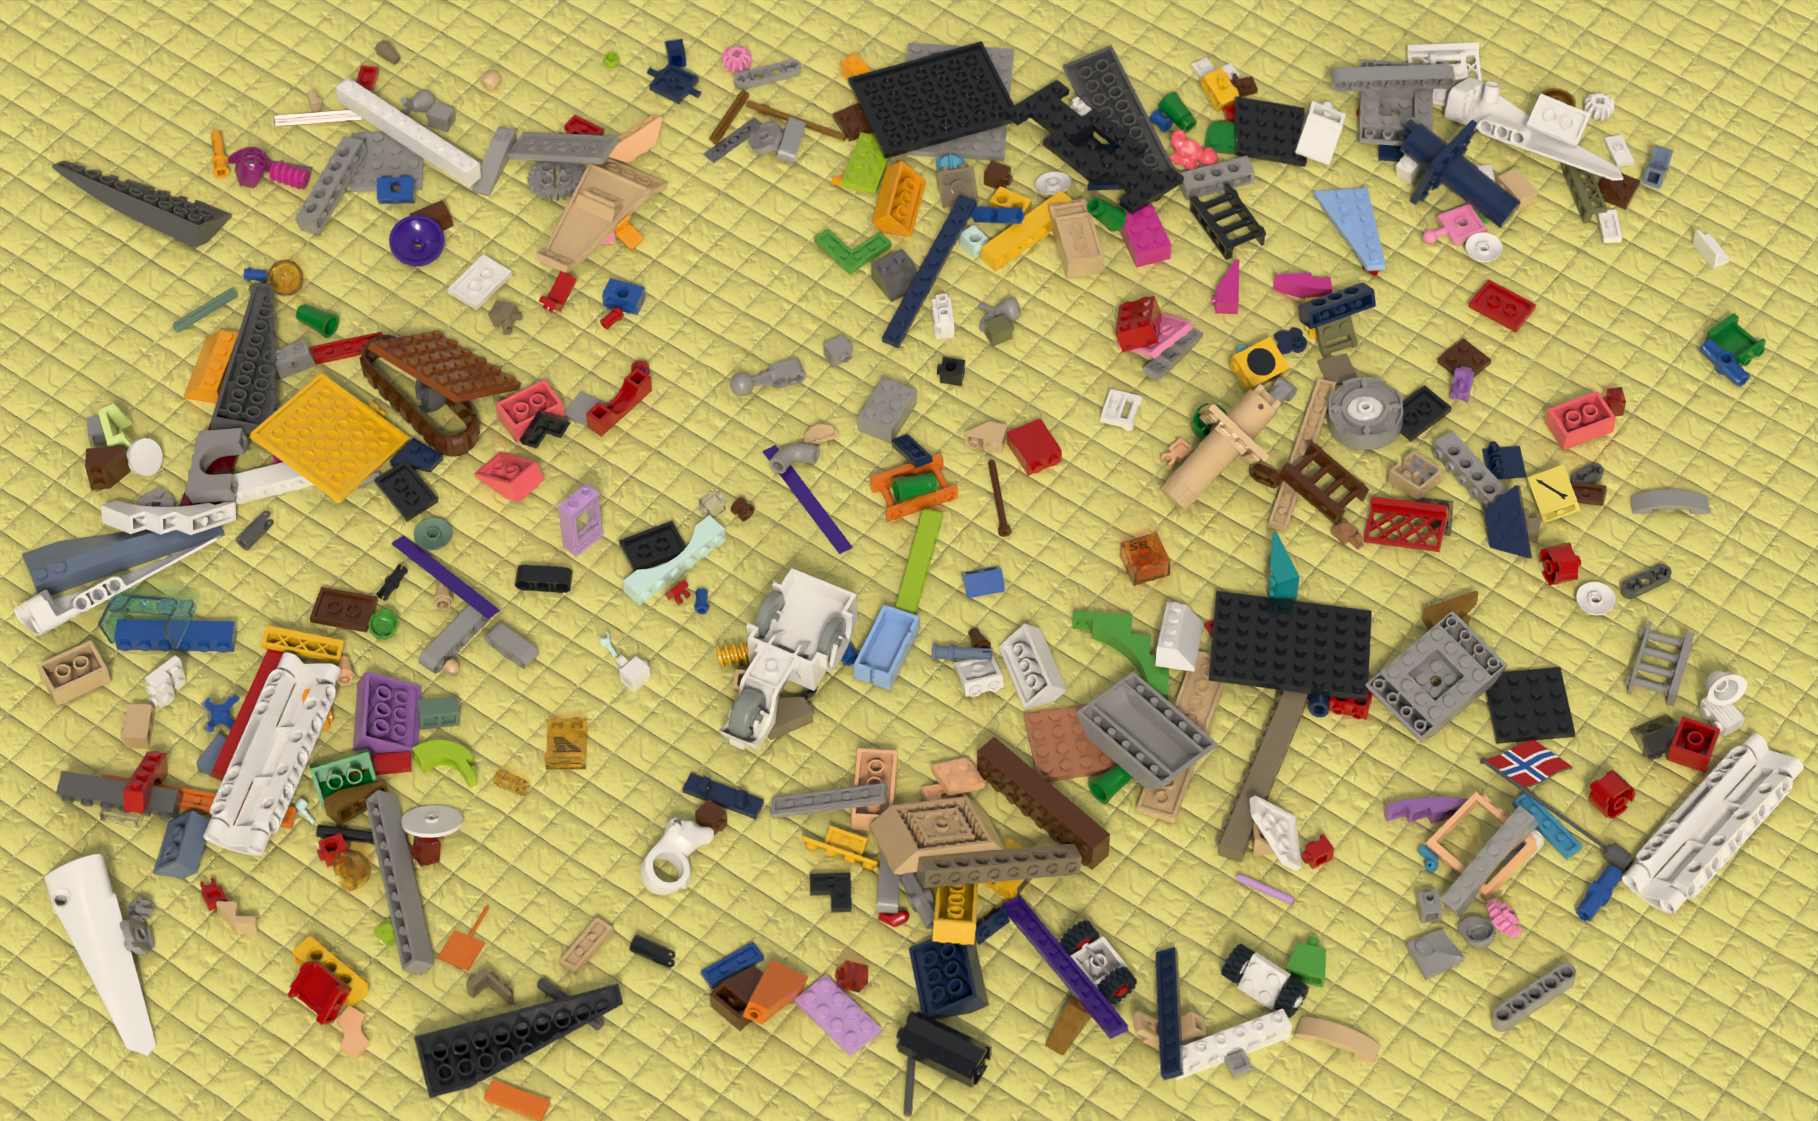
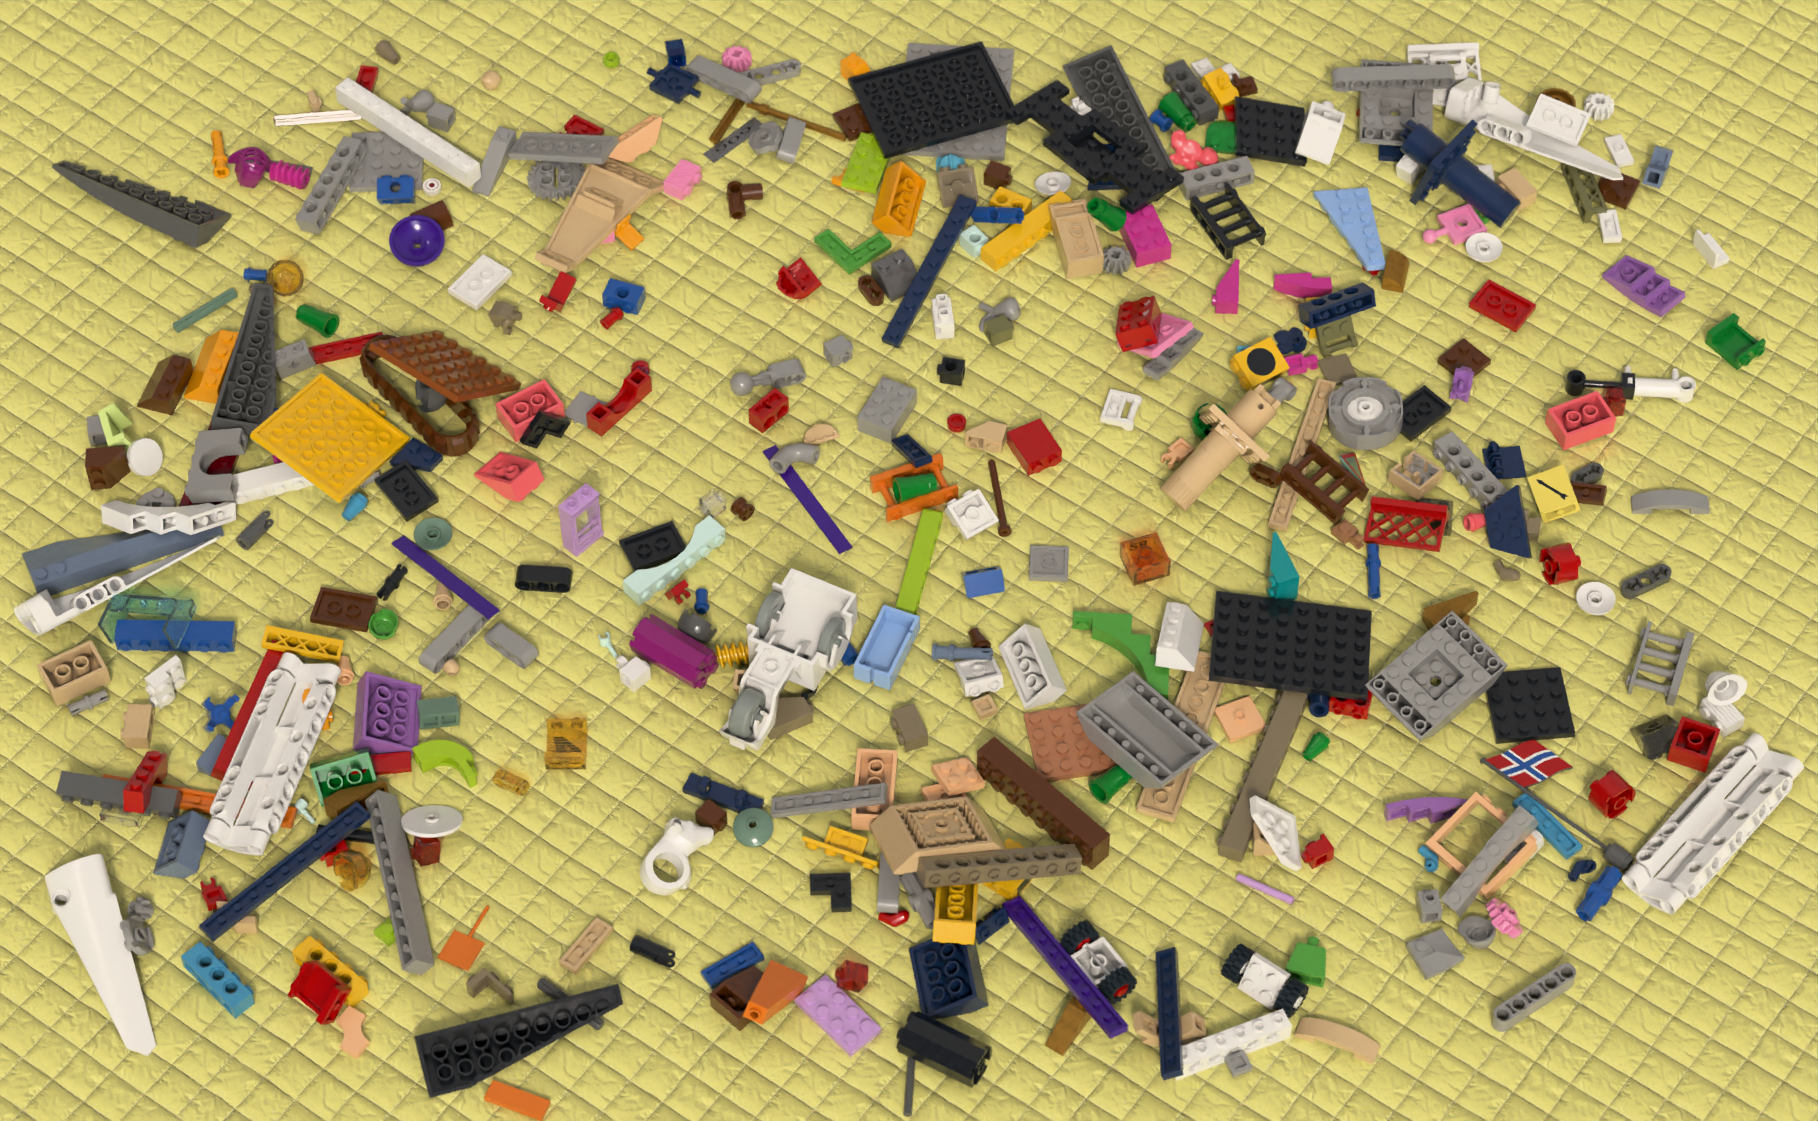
(88, 702): none -> light grey pin
(167, 385): none -> reddish brown slope
(234, 1002): none -> dark azure brick
(284, 871): none -> dark blue plate
(354, 506): none -> dark azure cone
(432, 187): none -> white tile
(674, 651): none -> magenta brick
(682, 179): none -> bright pink brick
(696, 627): none -> dark grey cylinder
(724, 79): none -> light grey beam
(738, 193): none -> reddish brown piece
(753, 836): none -> sand green dish
(768, 410): none -> red brick
(797, 280): none -> red slope
(868, 292): none -> reddish brown beam
(909, 728): none -> dark tan brick
(956, 423): none -> red tile
(971, 514): none -> white plate
(984, 707): none -> tan plate
(1048, 563): none -> light grey tile
(1116, 260): none -> light grey gear
(1191, 91): none -> dark grey brick
(1239, 719): none -> light nougat plate
(1299, 364): none -> dark pink plate
(1317, 744): none -> green cone
(1351, 464): none -> sand green piece
(1373, 565): none -> blue pin
(1395, 272): none -> pearl gold brick
(1474, 521): none -> coral cone
(1506, 573): none -> dark tan arm
(1581, 867): none -> dark blue arm
(1643, 285): none -> medium lavender slope
(1678, 388): none -> piece
(1724, 362): blue piece -> none

